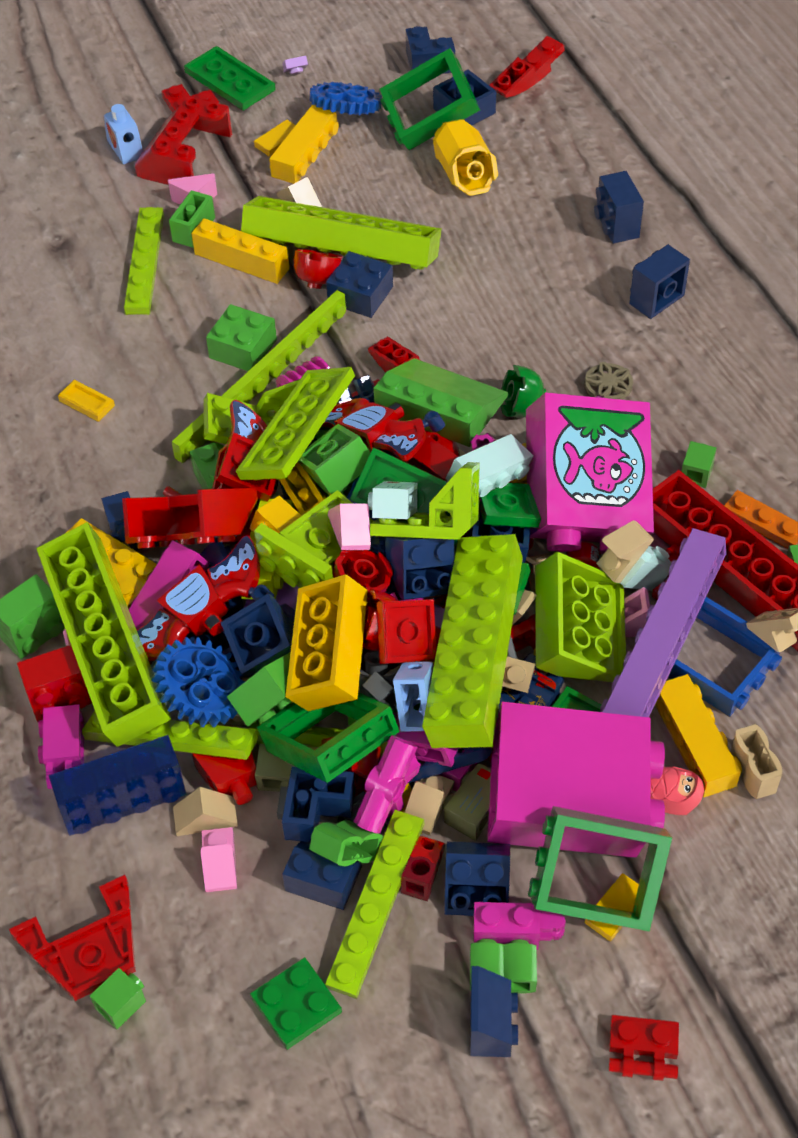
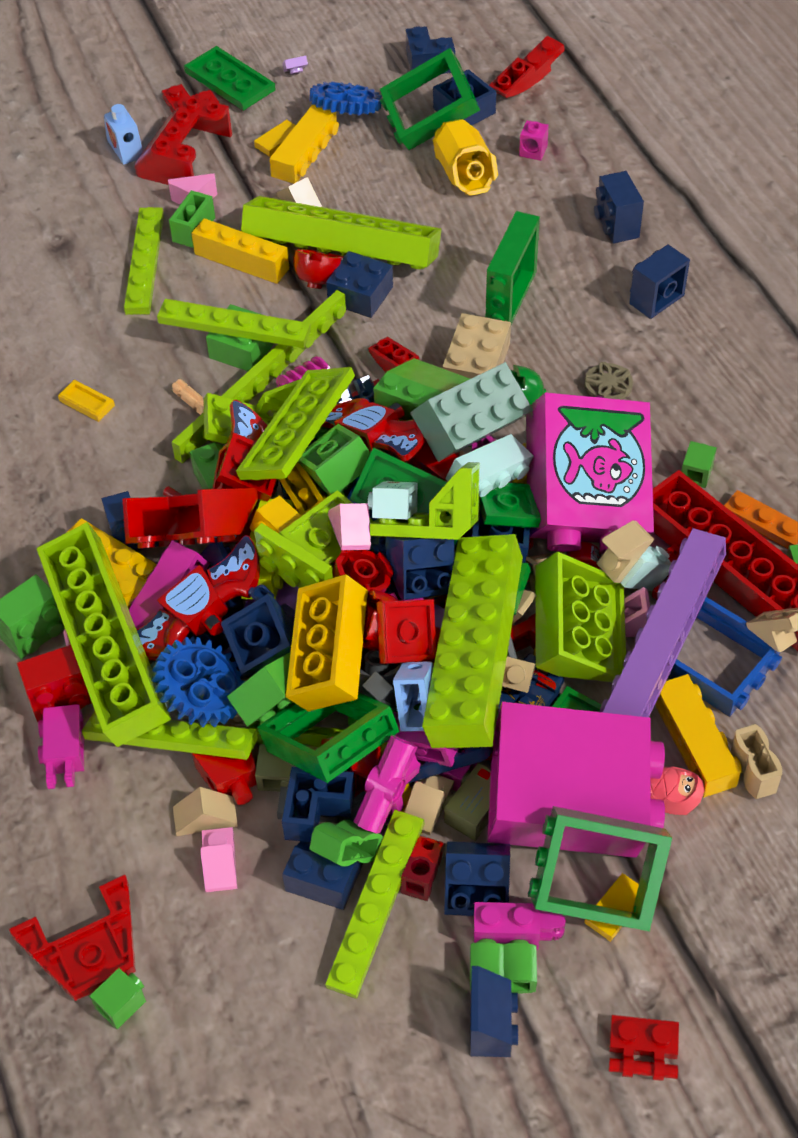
(118, 785): clear blue brick -> none
(188, 395): none -> light nougat axle
(234, 323): none -> lime plate
(296, 1003): green plate -> none
(471, 411): none -> brick
(477, 345): none -> tan brick
(512, 267): none -> green window
(533, 140): none -> dark pink brick

